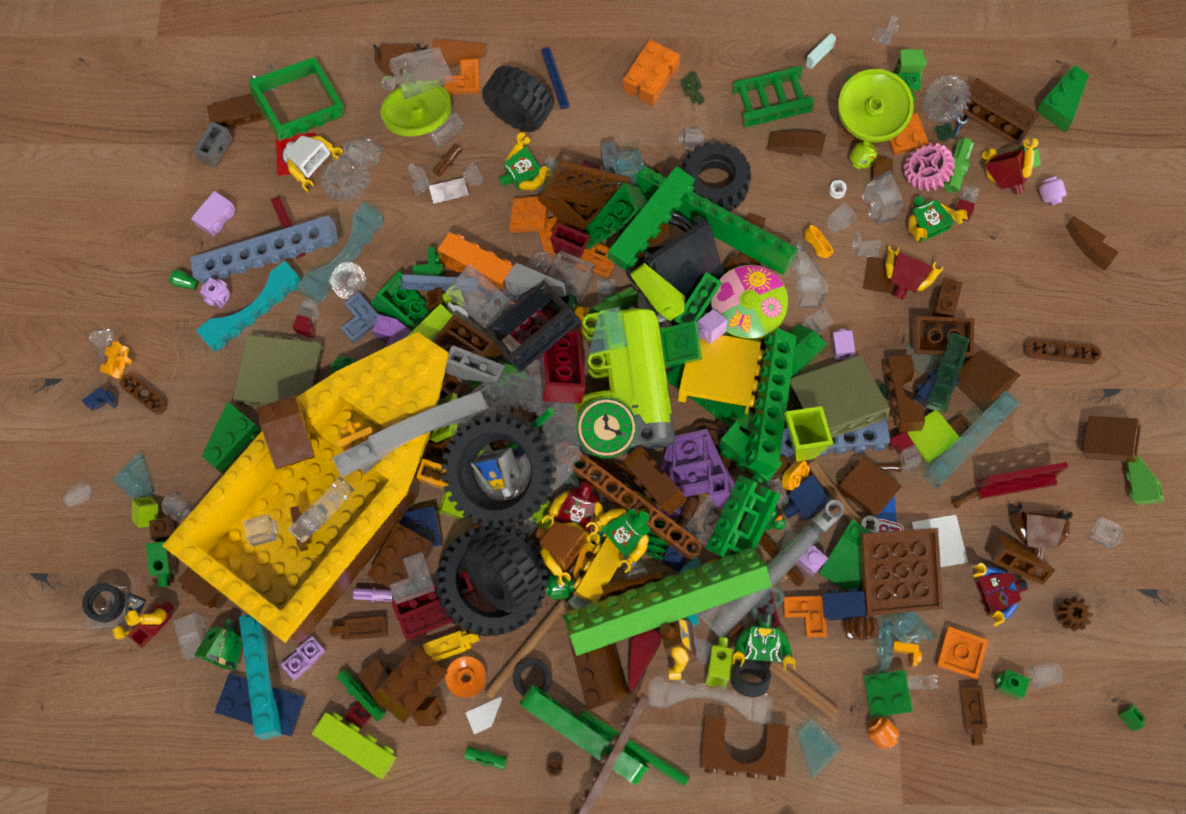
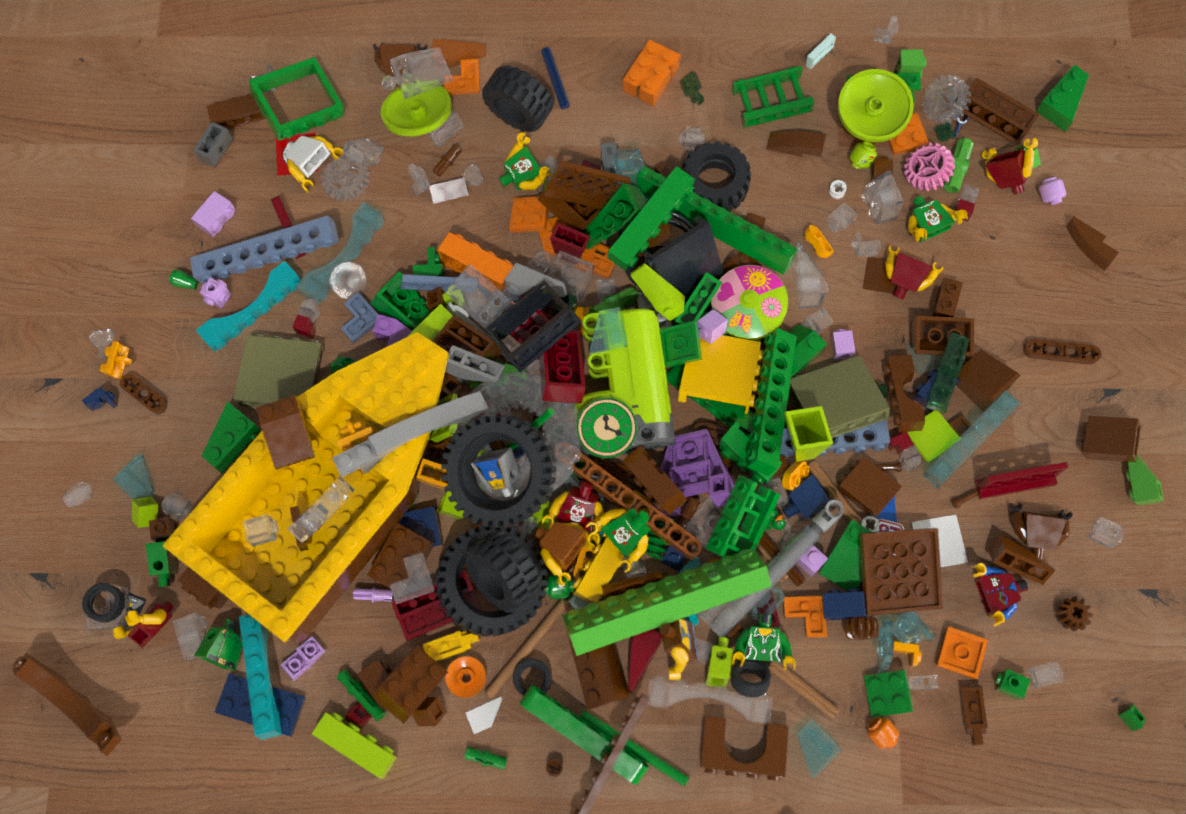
(54, 687): none -> reddish brown arch
(361, 628): reddish brown hinge -> none

